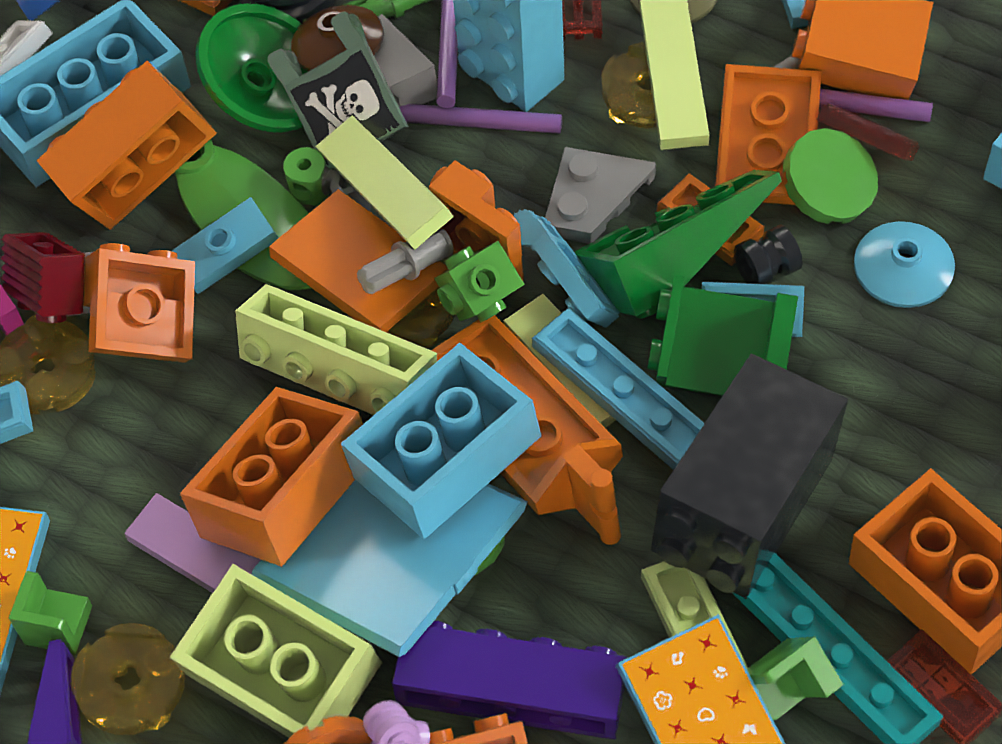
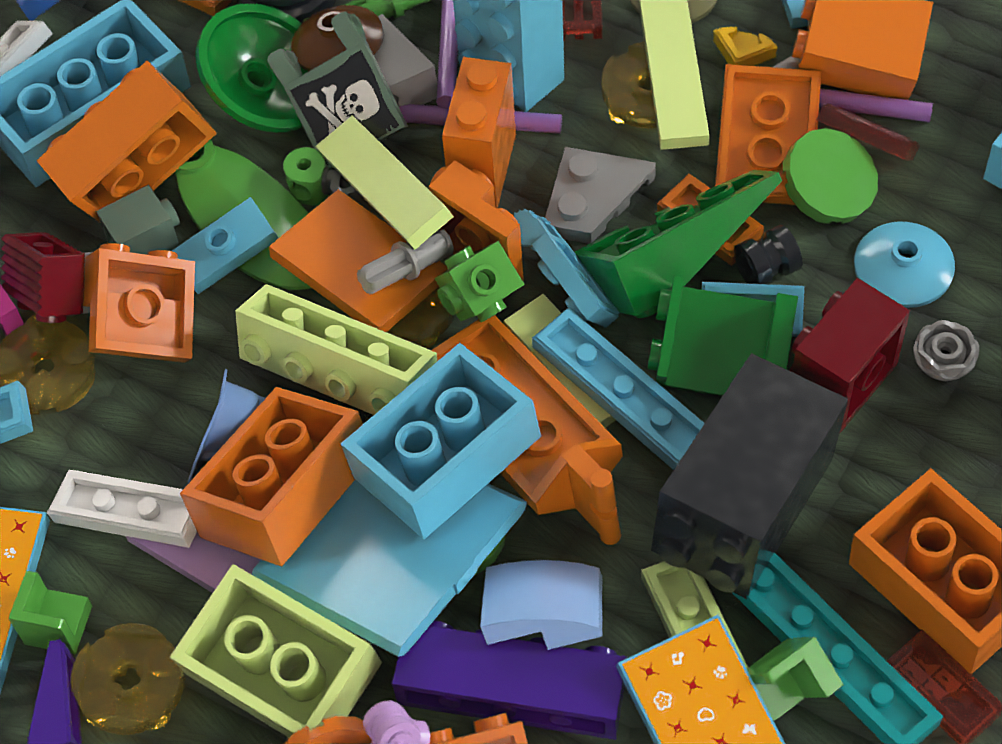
(123, 508): none -> white tile
(140, 222): none -> sand green brick
(233, 409): none -> medium blue piece
(482, 120): none -> orange brick
(542, 597): none -> light blue slope
(744, 47): none -> yellow tile
(852, 344): none -> dark red brick
(949, 337): none -> light grey plate

